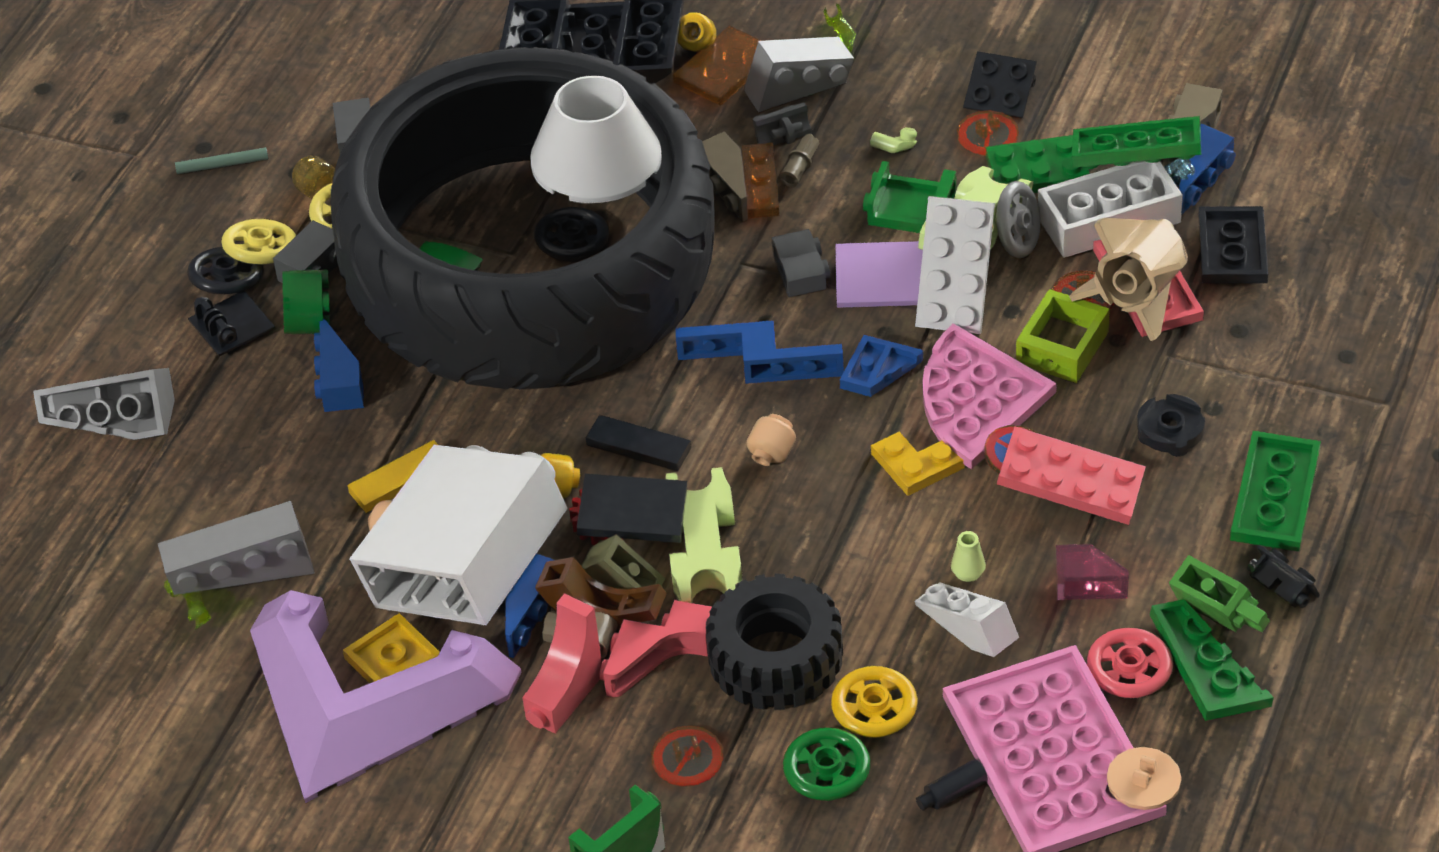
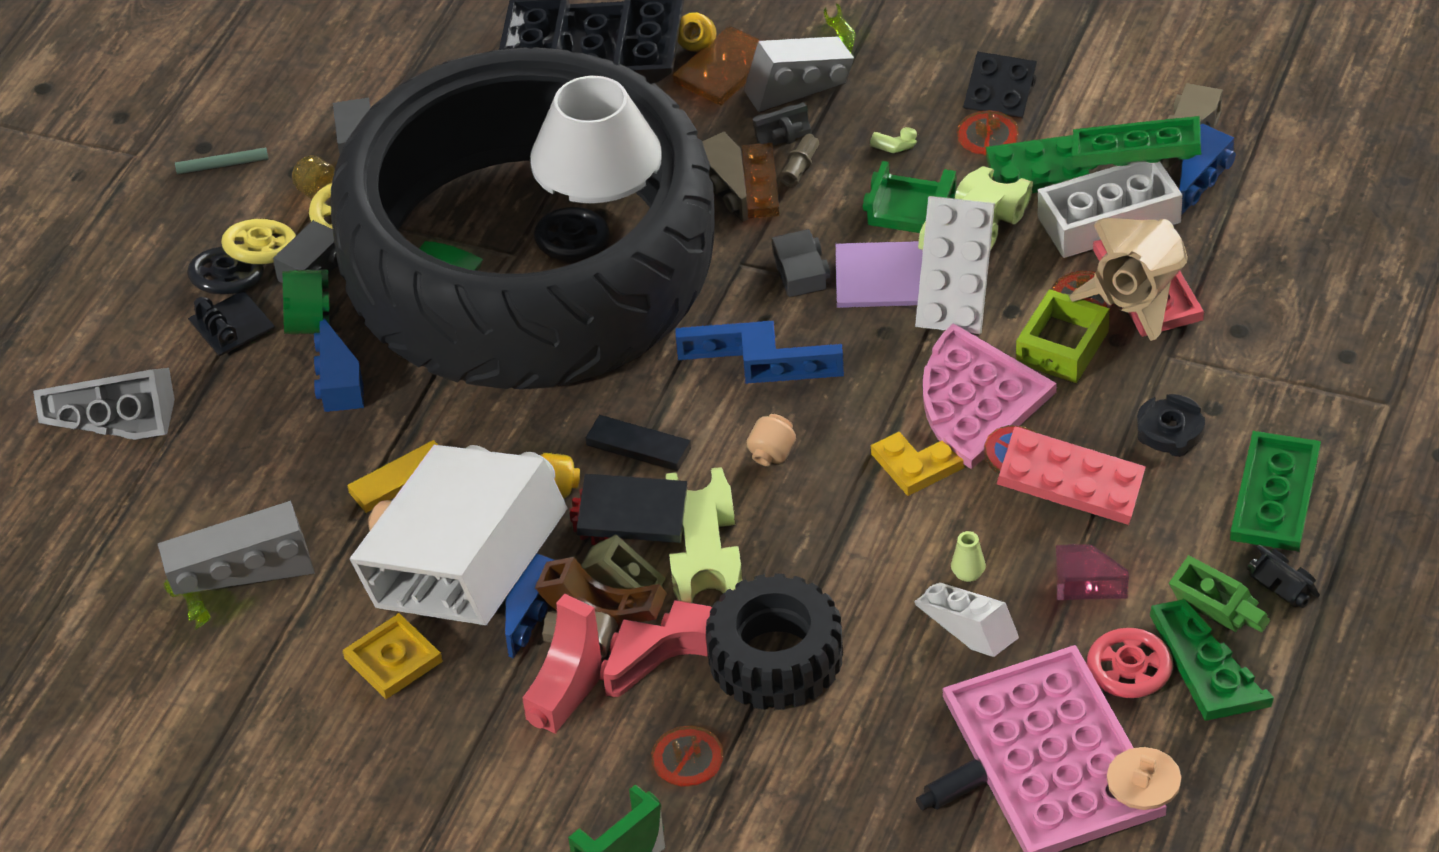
(342, 734): lavender wedge -> none
(826, 755): green plate -> none
(877, 365): blue wing -> none
(879, 693): yellow plate -> none
(1018, 219): light grey plate -> none
(1181, 169): clear light blue arm -> none
(1232, 244): black plate -> none

